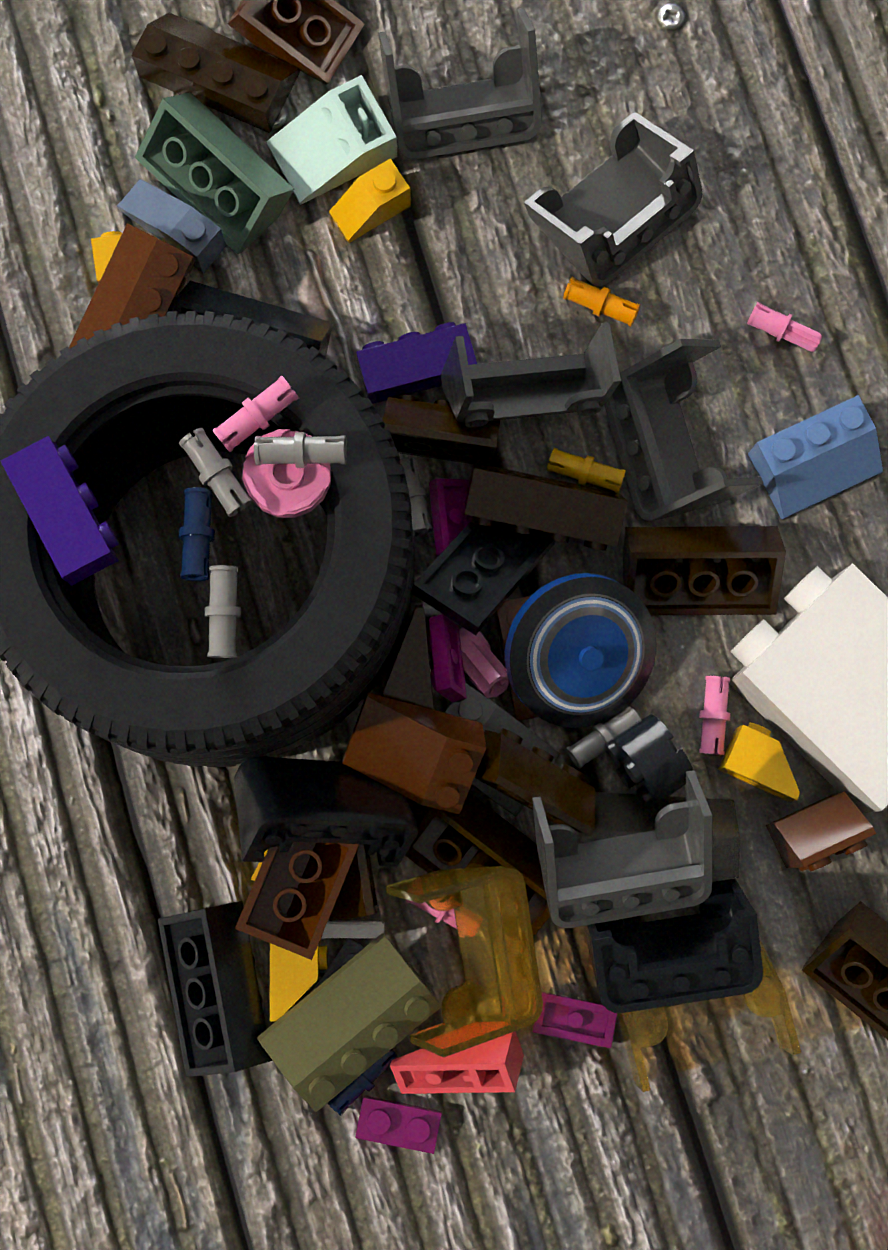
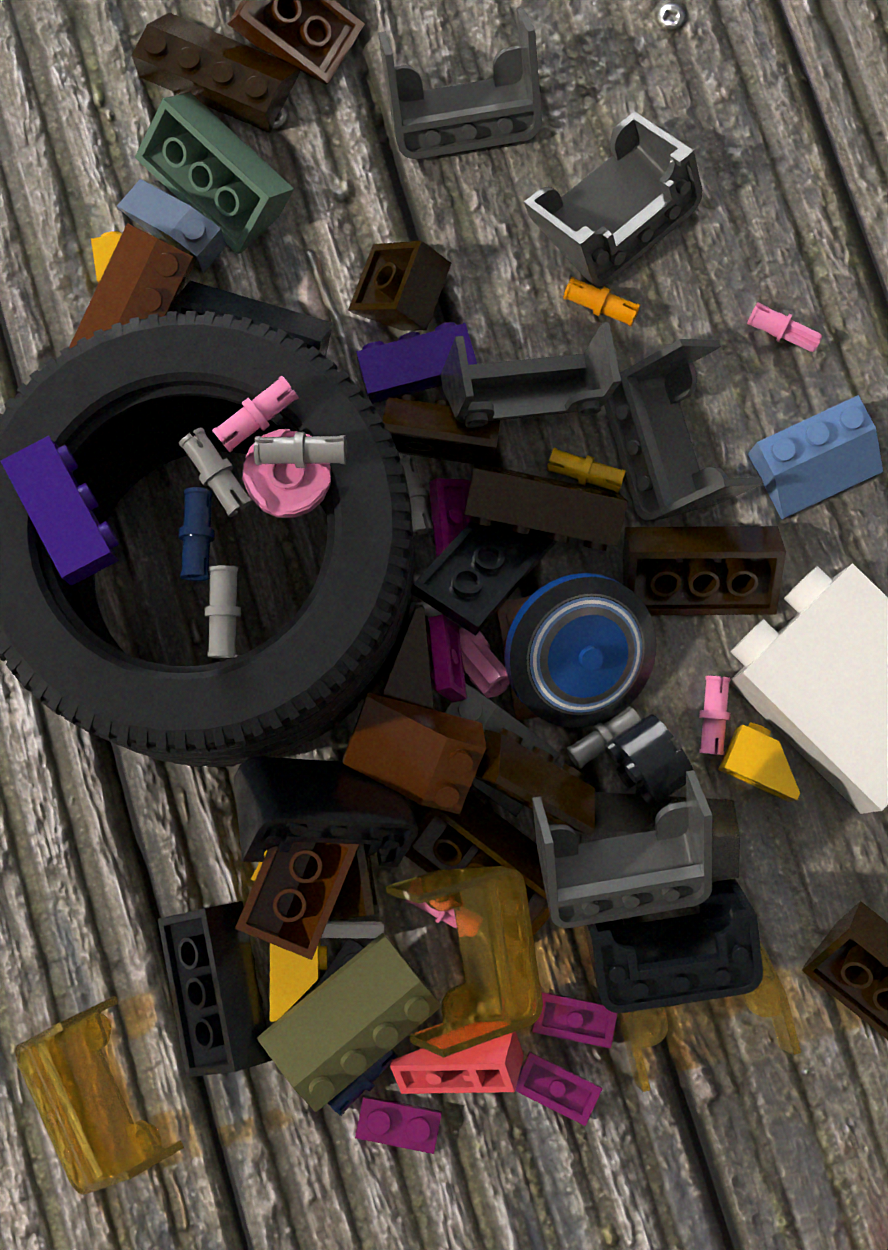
(84, 1105): none -> clear yellow windscreen
(333, 141): light aqua slope -> none
(371, 201): yellow slope -> none
(400, 285): none -> dark brown slope
(557, 1088): none -> magenta plate
(819, 830): reddish brown slope -> none

